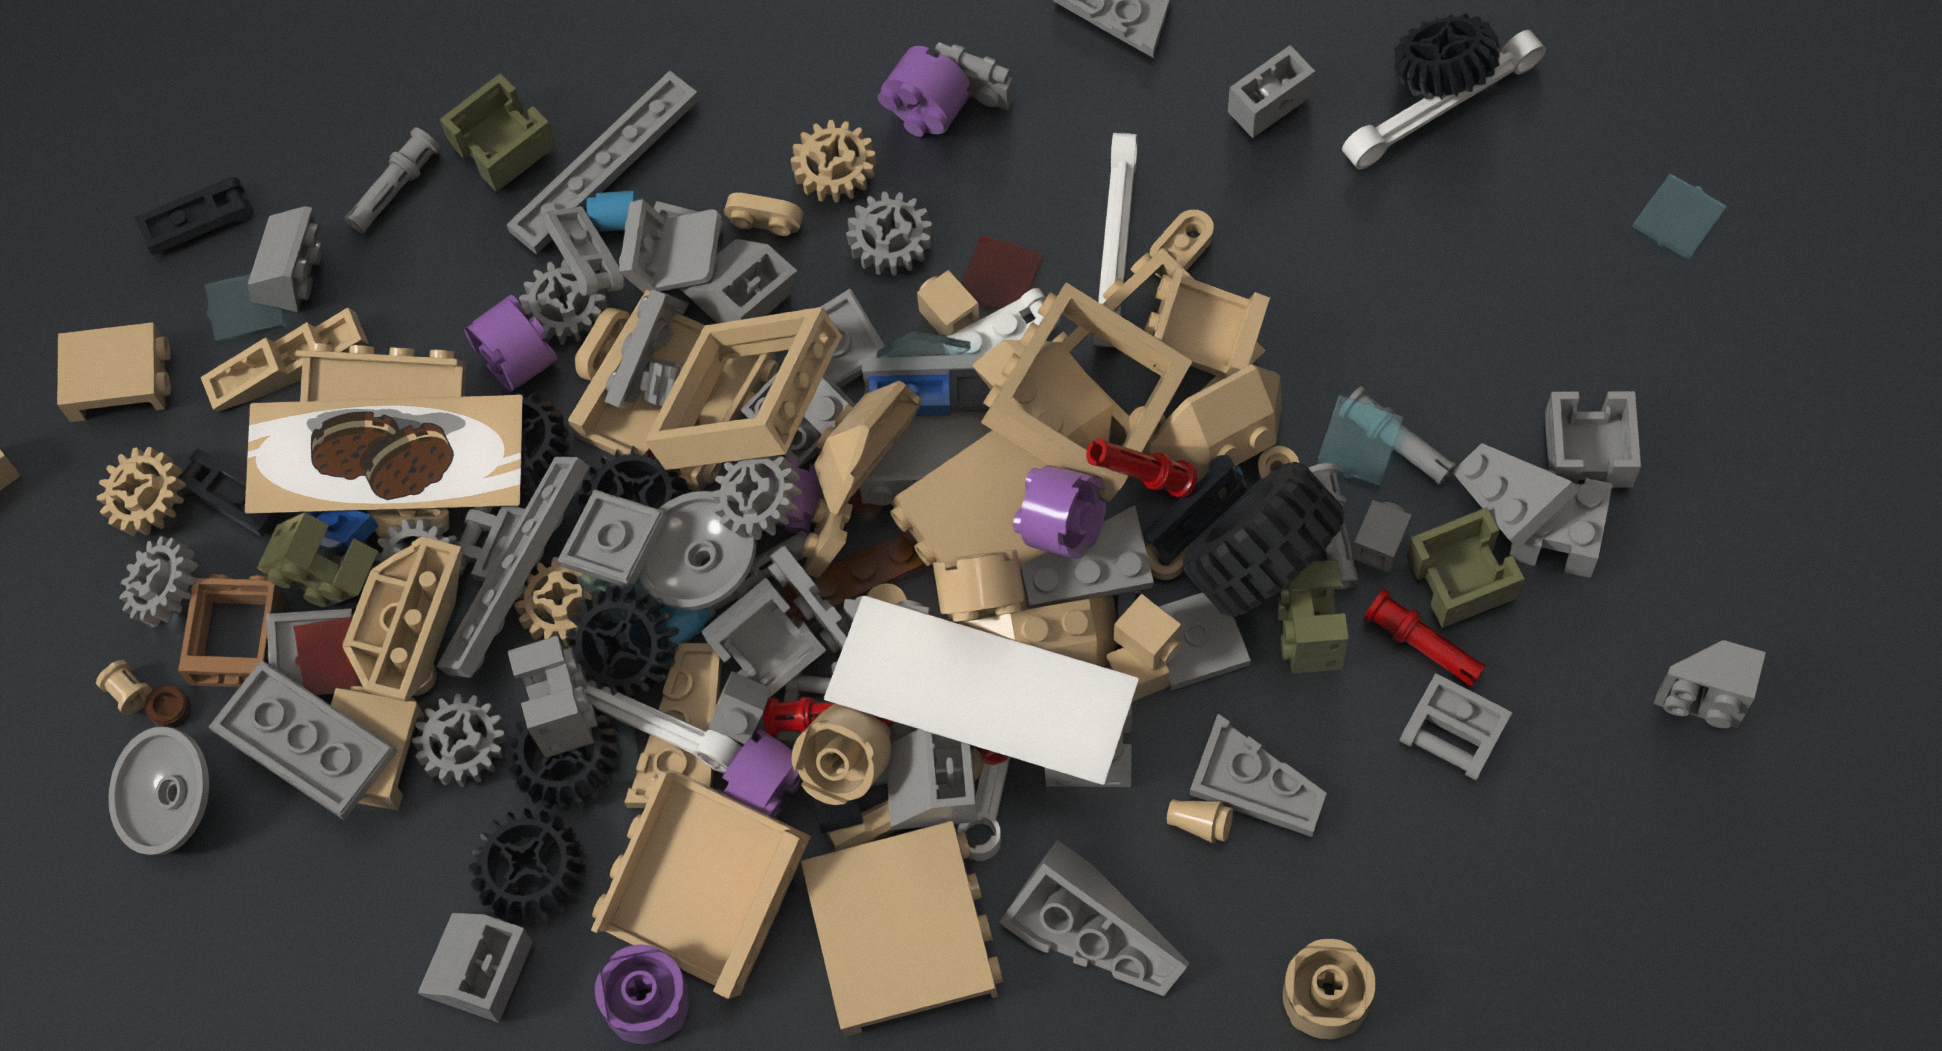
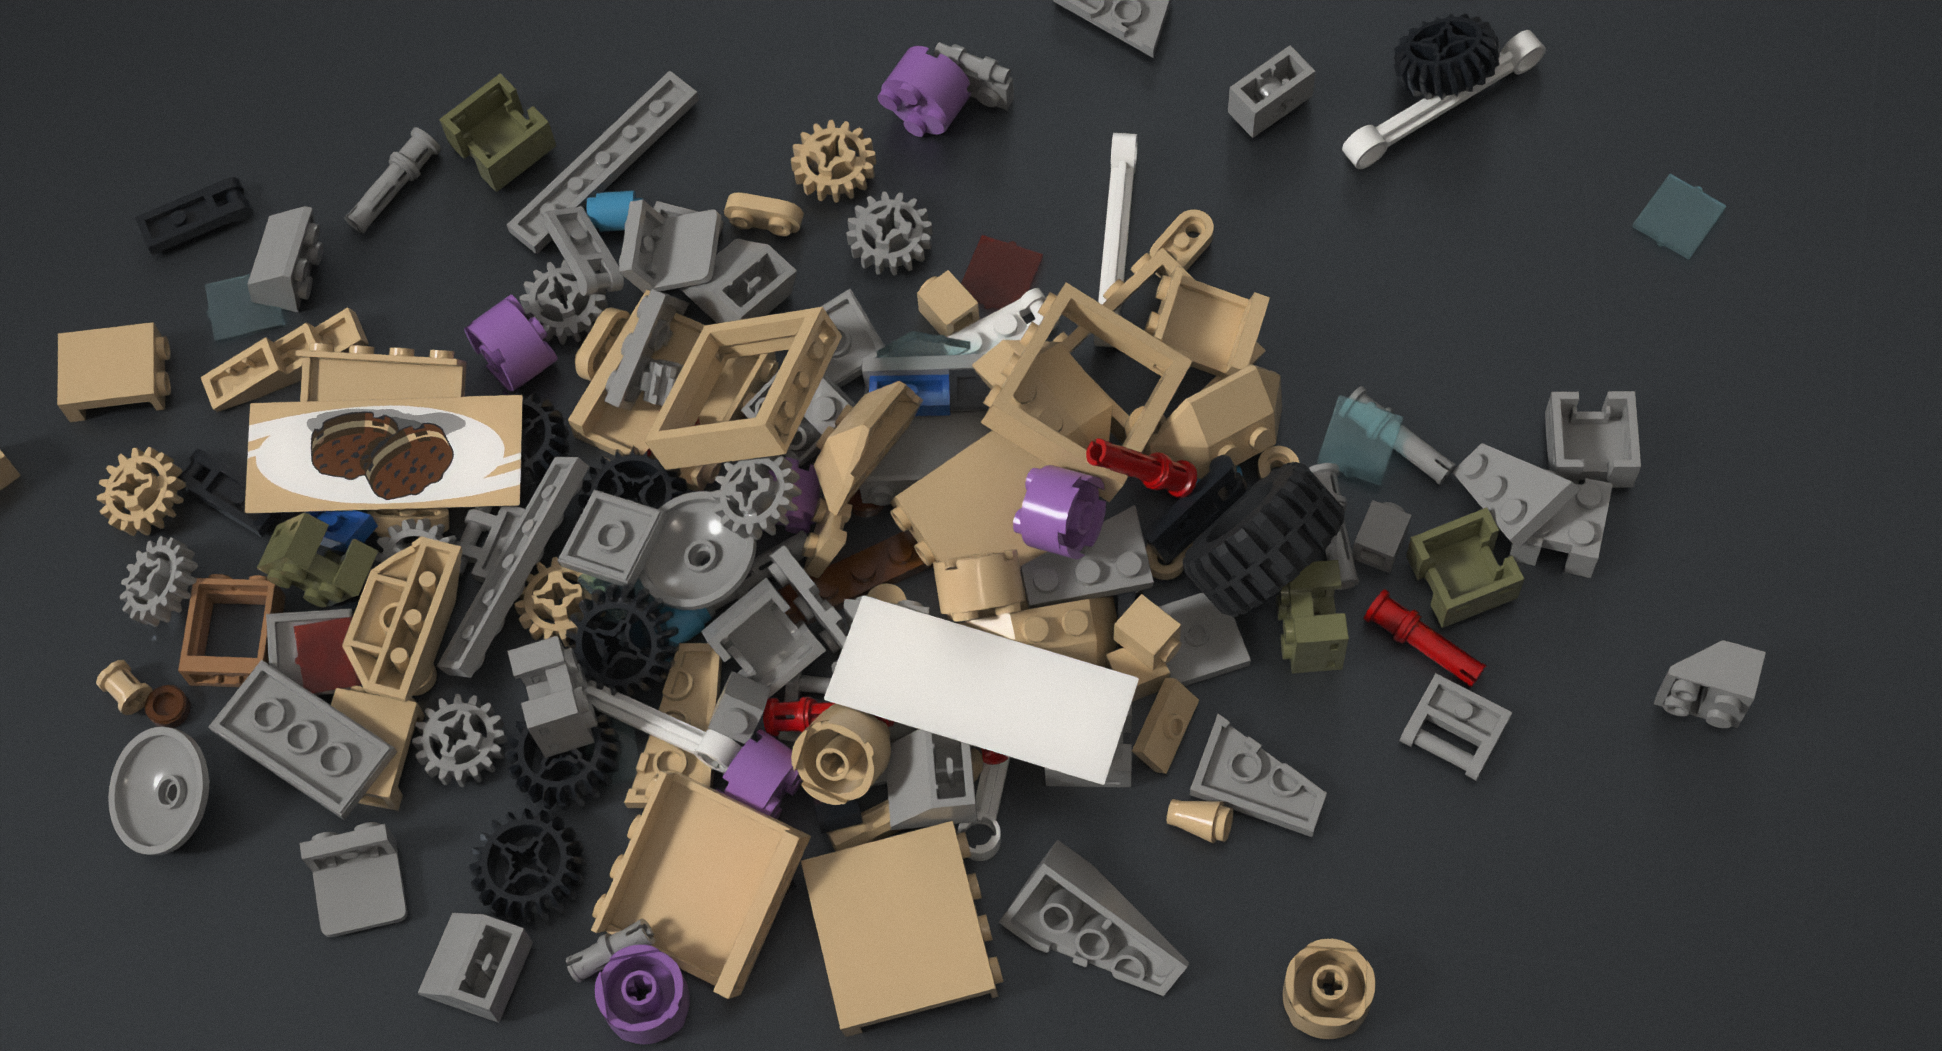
(356, 879): none -> light grey bracket
(597, 955): none -> light grey pin
(1165, 725): none -> tan plate

